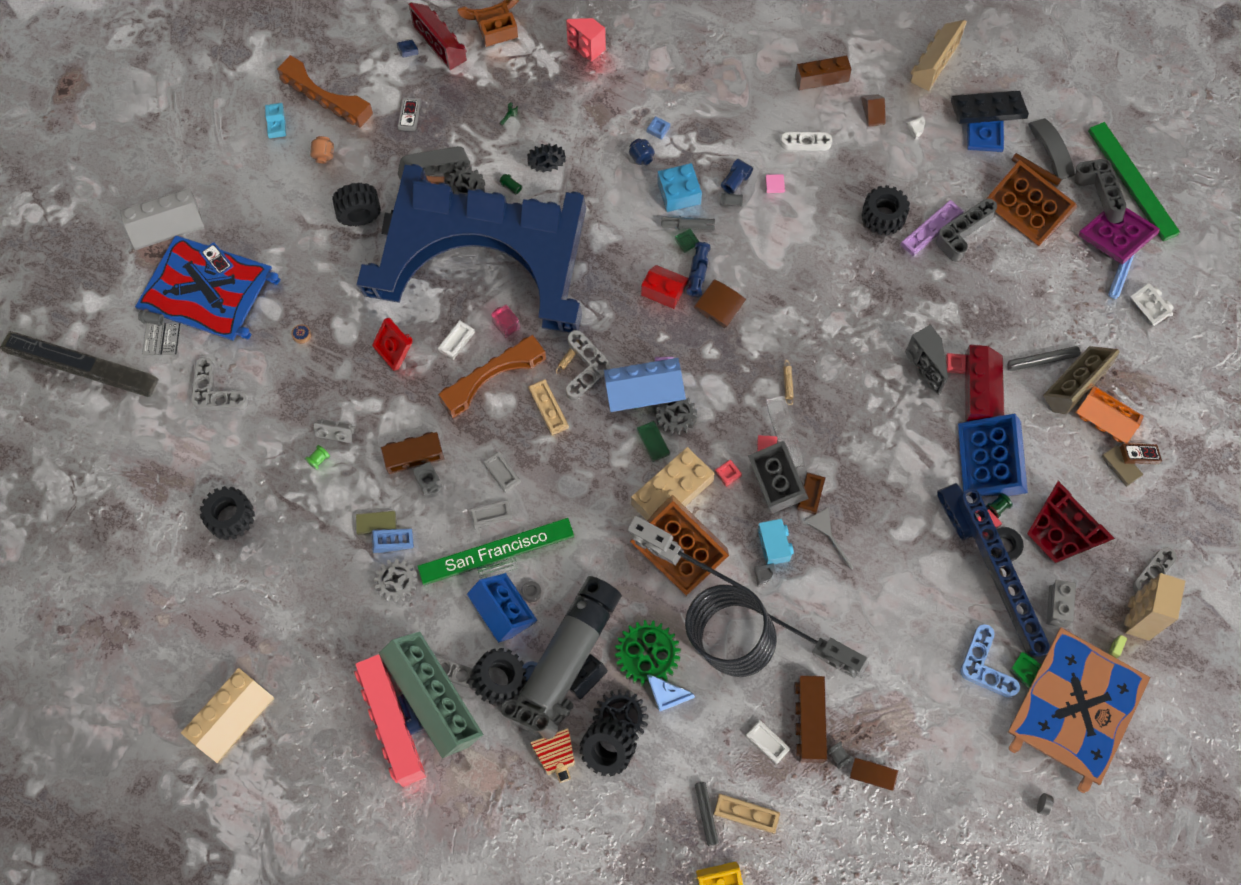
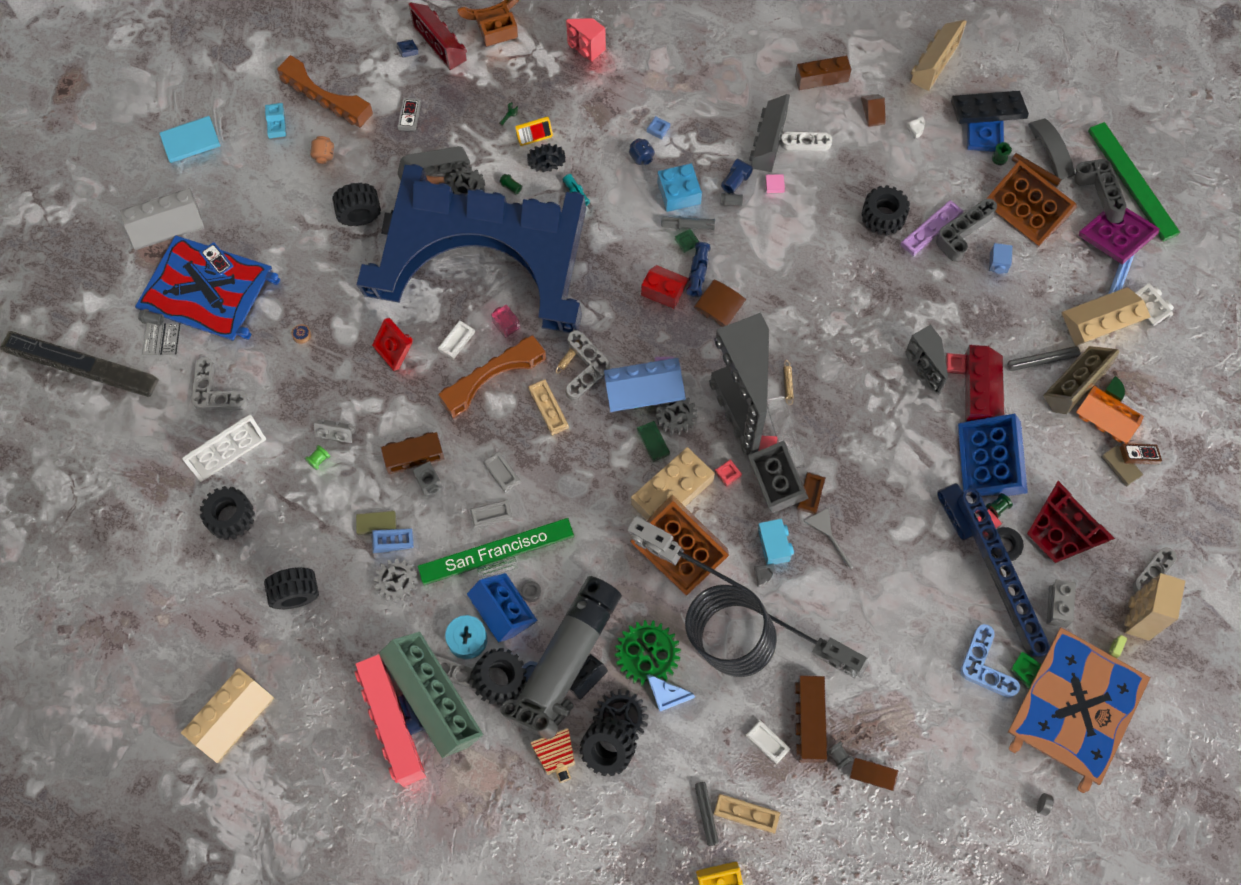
(189, 139): none -> medium azure tile
(224, 448): none -> white slope
(291, 588): none -> black tyre
(457, 630): none -> medium azure piece
(533, 131): none -> slope
(573, 186): none -> teal pin
(744, 380): none -> dark grey slope
(770, 133): none -> dark grey slope
(1000, 258): none -> medium blue brick
(1001, 155): none -> dark green bush
(1105, 315): none -> tan slope
(1116, 389): none -> dark green tile

